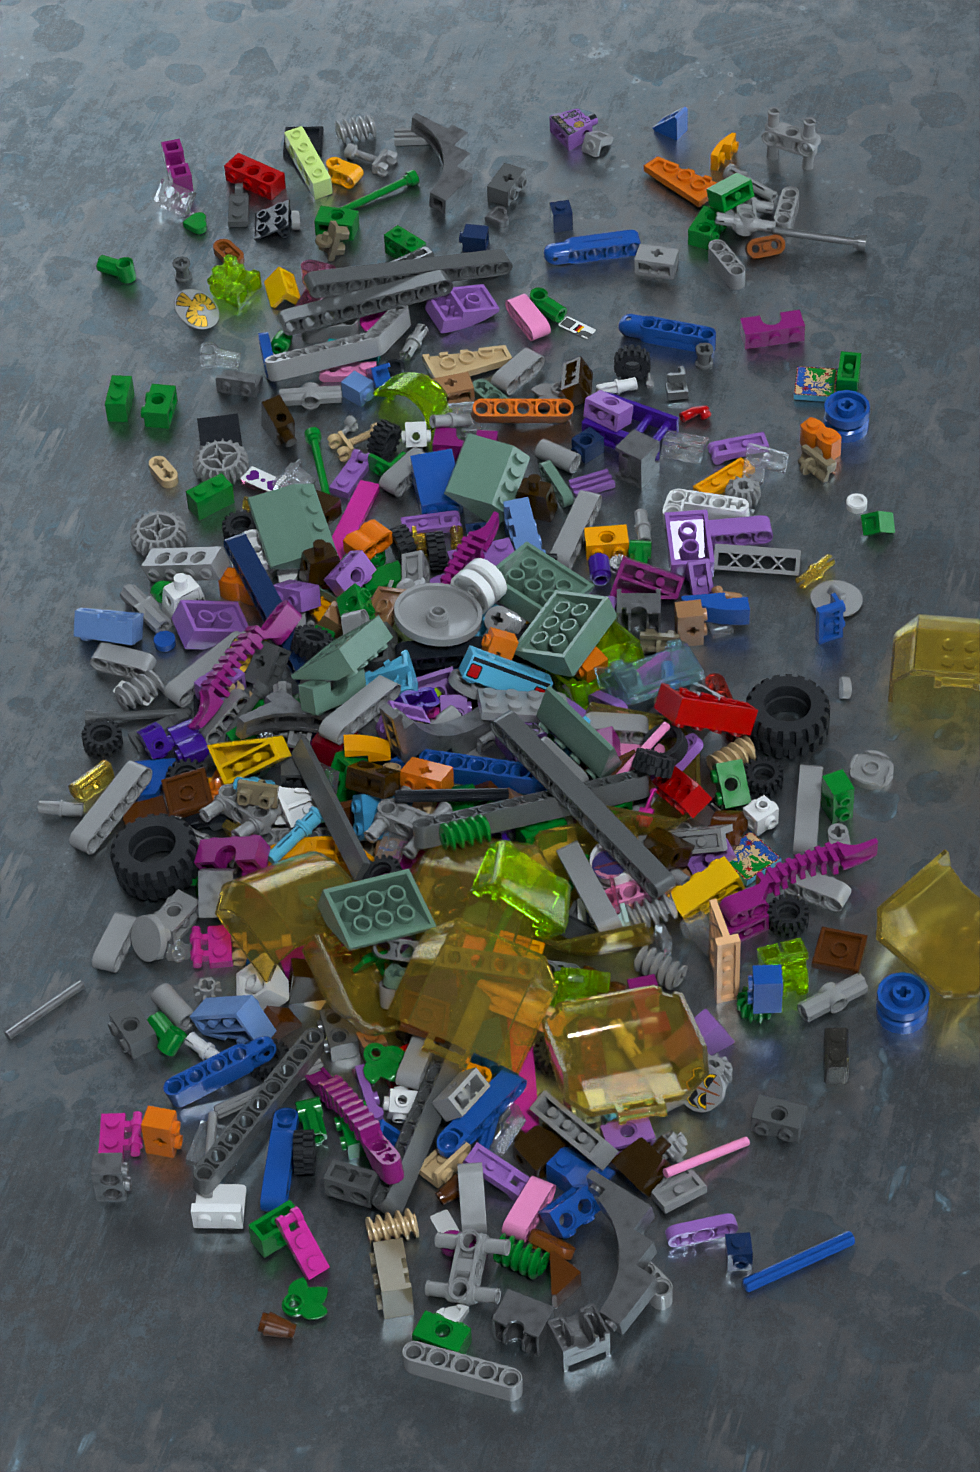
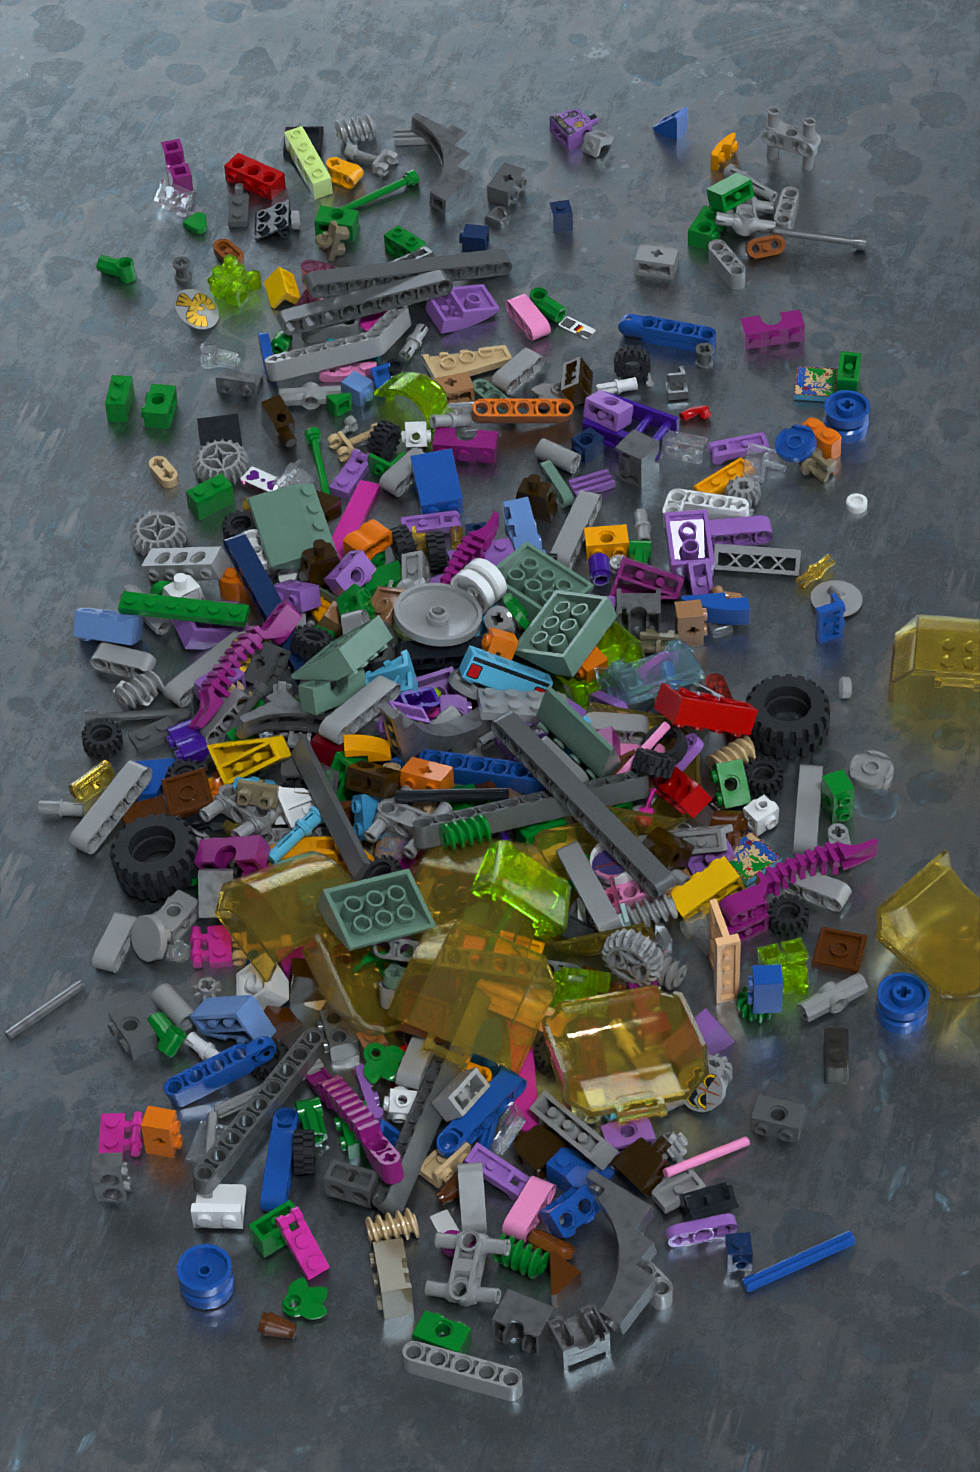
(154, 741): dark purple brick -> none
(164, 641): blue tile -> none
(183, 609): none -> green plate
(205, 1276): none -> blue wheel
(339, 403): none -> green slope
(454, 1313): white tile -> none
(486, 475): sand green slope -> none
(517, 610): none -> green tile
(593, 247): blue piece -> none
(633, 957): none -> light grey gear
(680, 180): orange wing -> none
(708, 1201): none -> black hinge
(795, 443): none -> blue tile
(877, 523): green panel -> none

